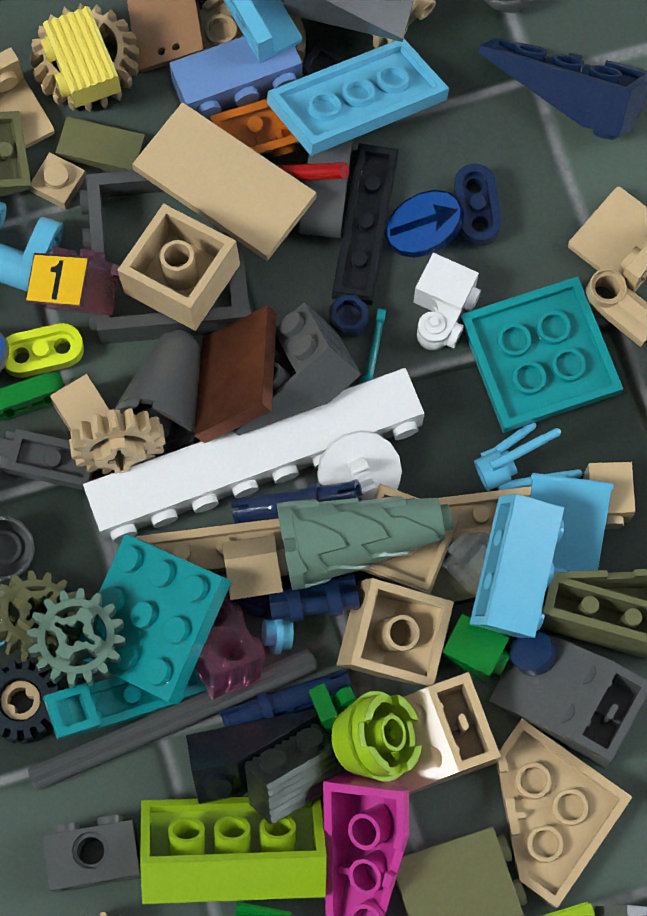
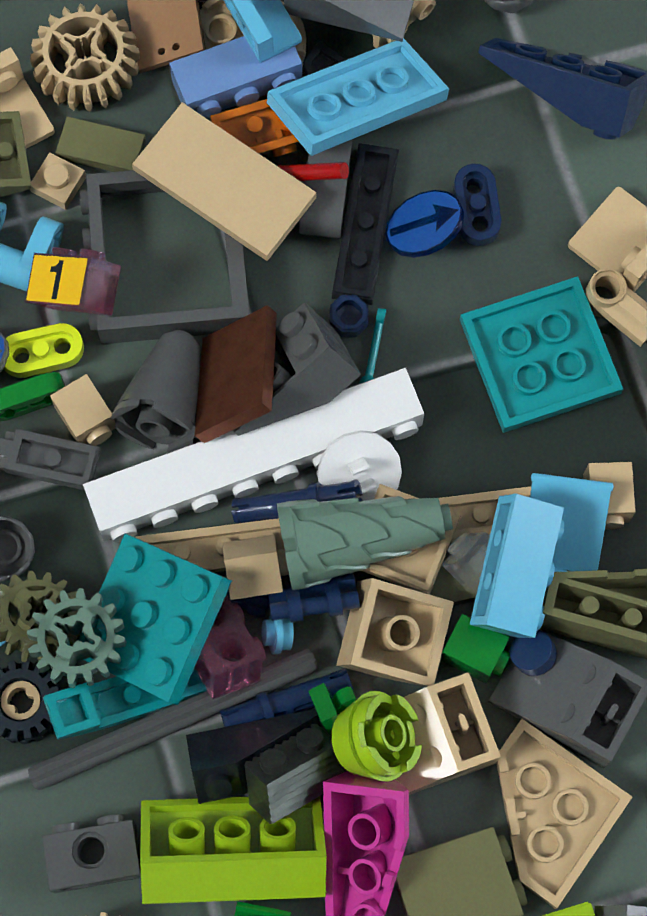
(81, 57): light yellow brick -> none
(116, 441): tan gear -> none
(179, 266): tan brick -> none
(447, 292): white brick -> none
(497, 464): medium azure plant -> none

